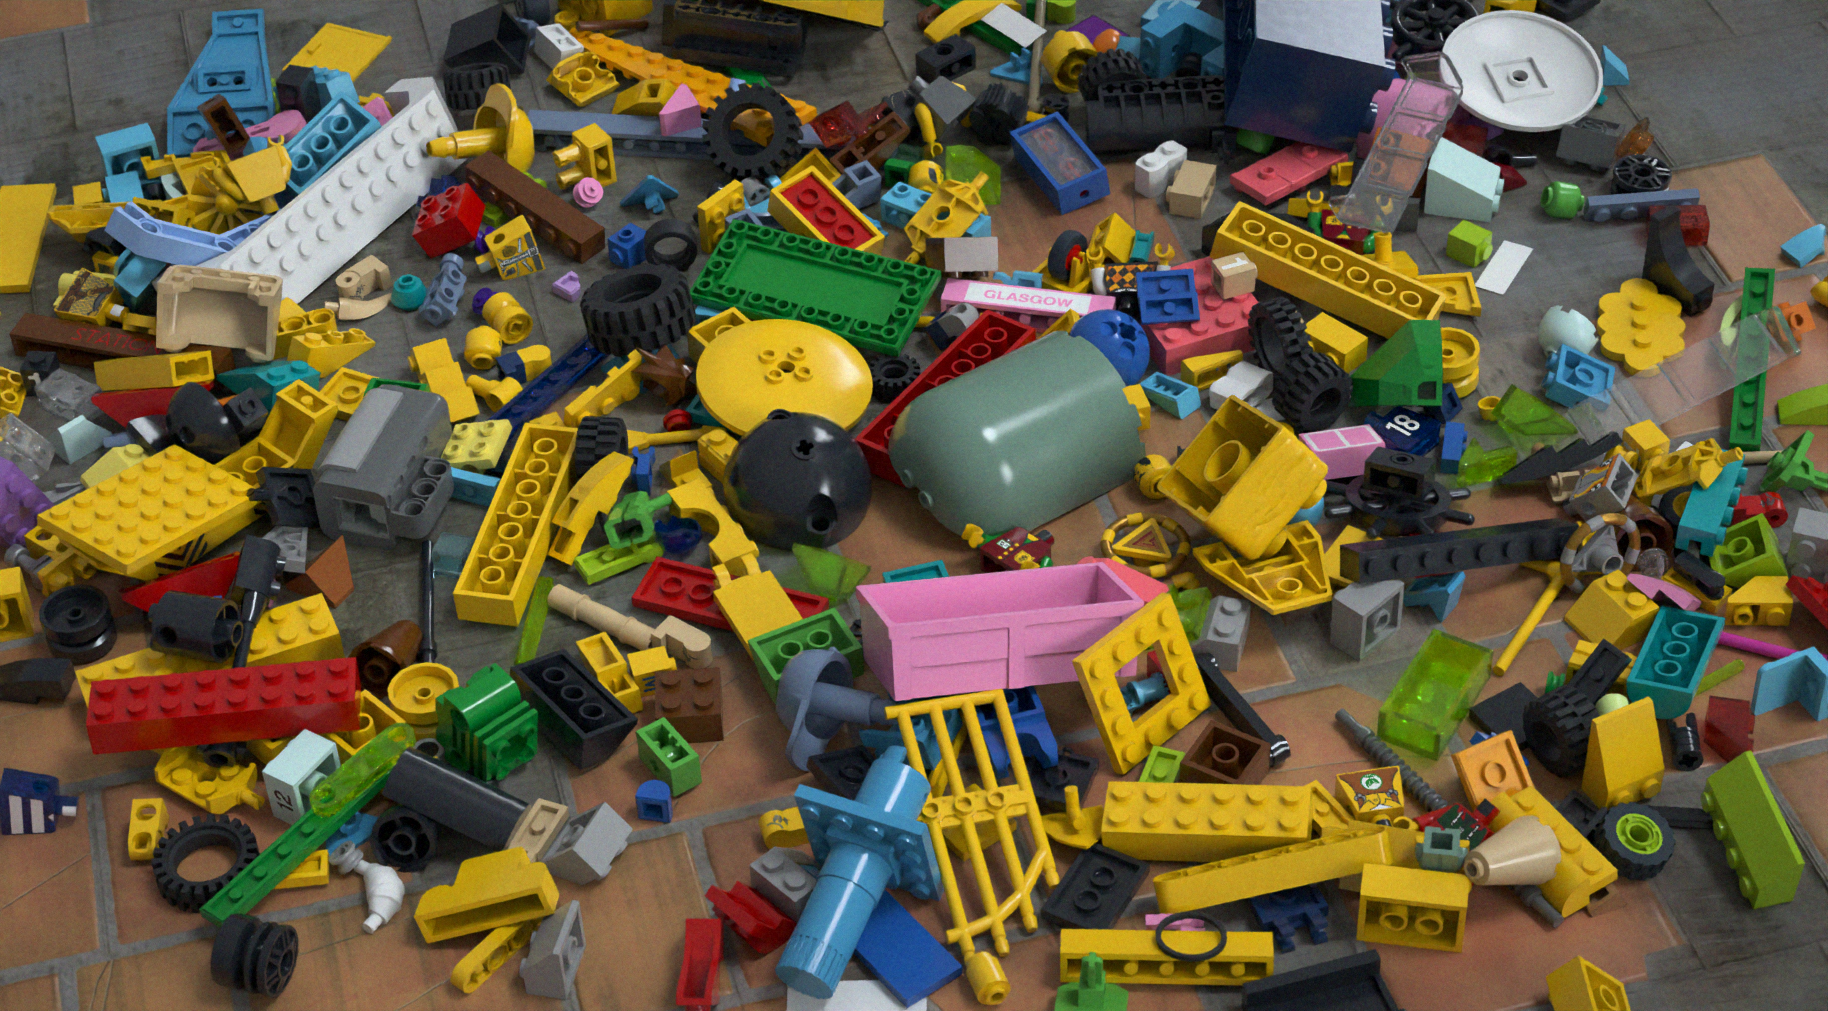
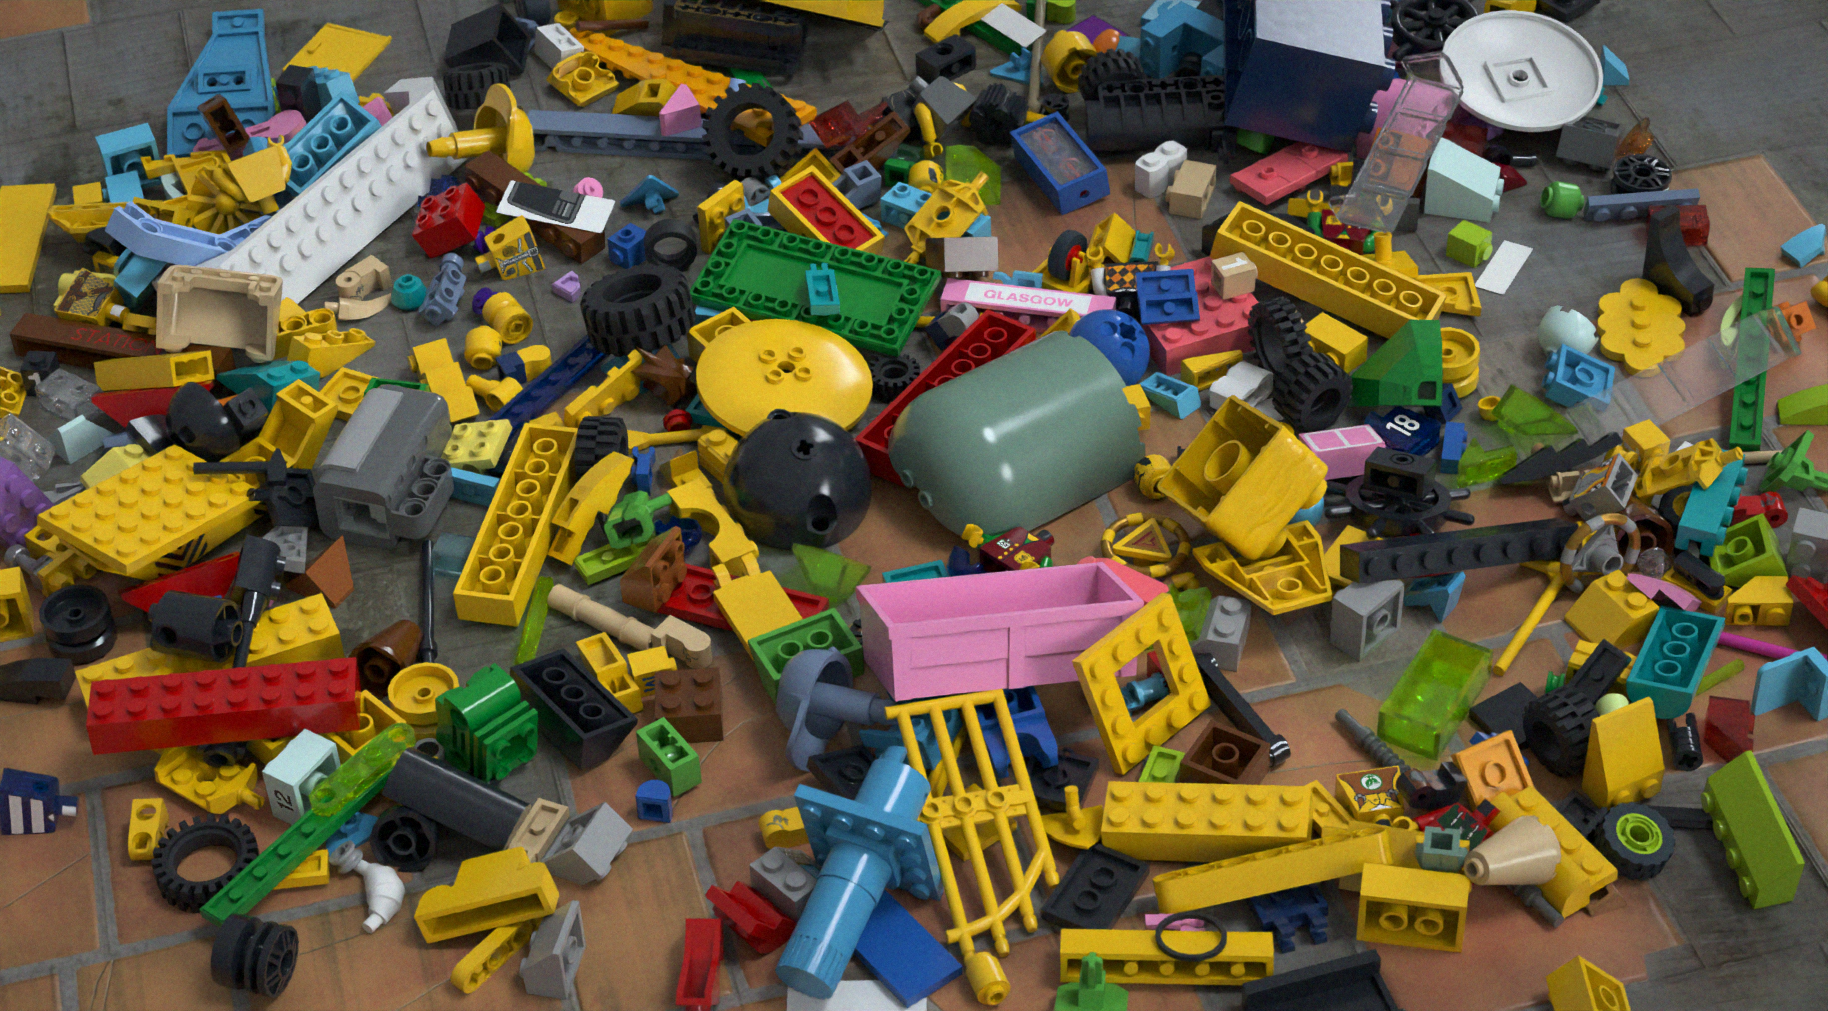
(154, 192): black hinge -> none
(275, 468): none -> black piece
(556, 206): none -> sticker
(593, 157): yellow brick -> none
(655, 572): none -> dark orange slope
(822, 290): none -> teal hinge
(959, 563): none -> clear blue hair
(1432, 787): none -> black leg

